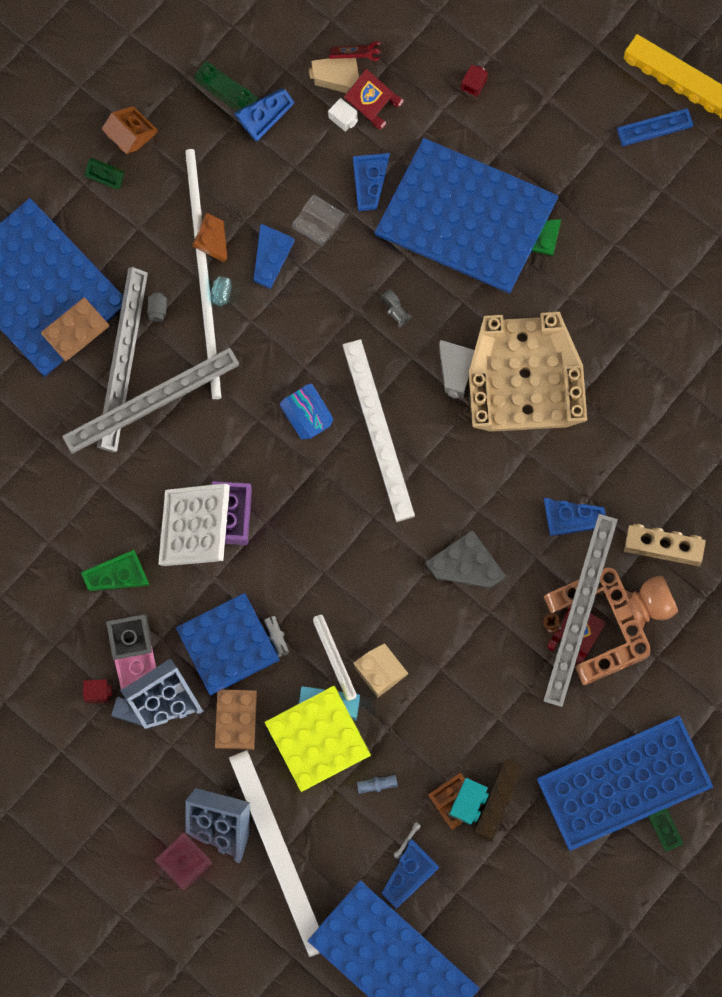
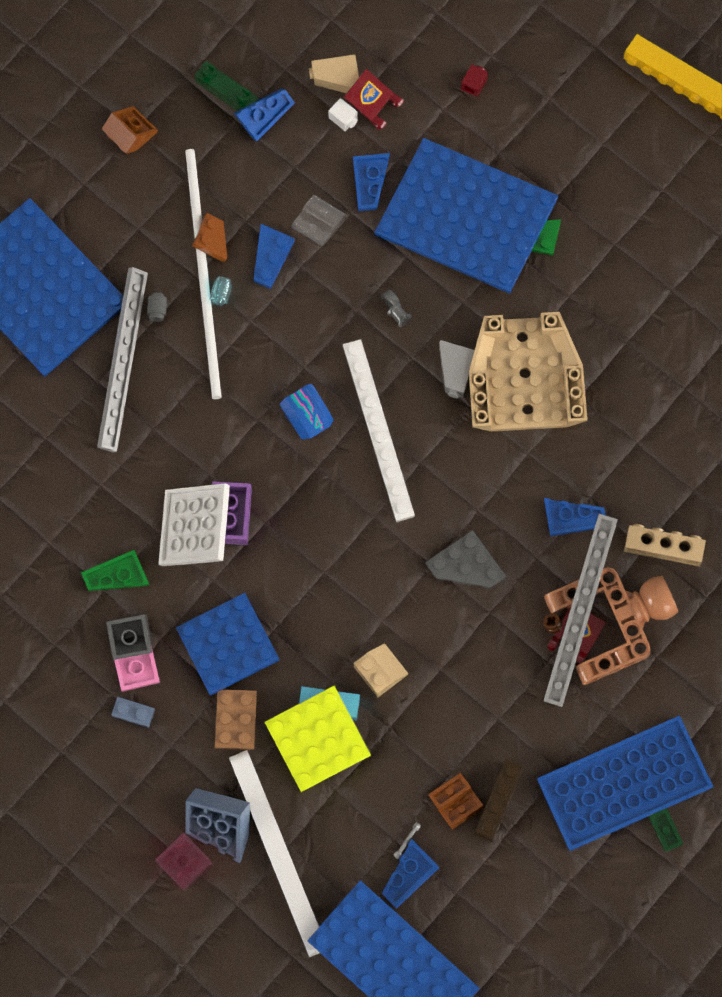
(74, 329): medium nougat plate -> none
(96, 691): dark red brick -> none
(104, 173): dark green plate -> none
(150, 401): light grey plate -> none
(161, 696): sand blue wedge -> none
(276, 636): light grey pin -> none
(334, 657): white axle -> none
(359, 51): dark red flag -> none
(377, 784): sand blue pin -> none
(468, 801): teal brick -> none
(654, 127): blue tile -> none

